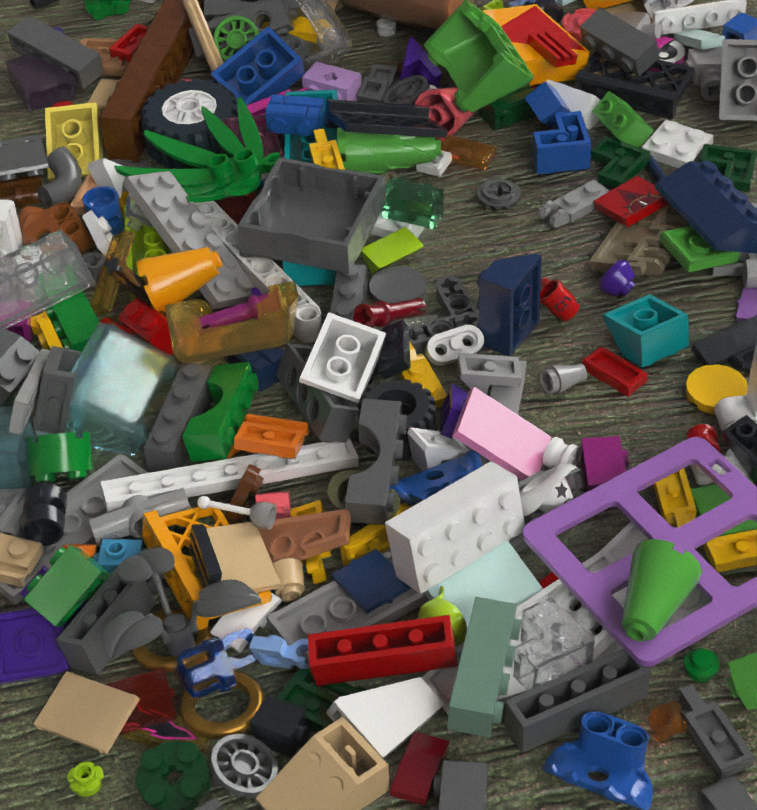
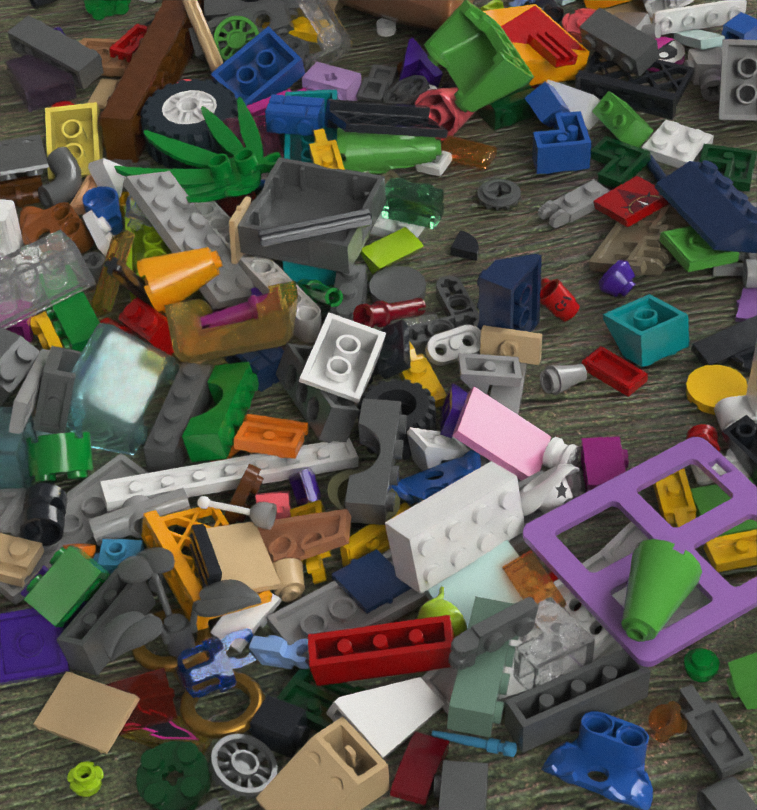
(233, 229): none -> tan piece
(305, 487): none -> dark purple slope
(314, 227): none -> axle
(320, 293): none -> green pin
(465, 246): none -> black tile
(491, 745): none -> dark azure piece
(493, 633): none -> dark grey hinge
(511, 343): none -> tan plate
(531, 579): none -> clear orange plate

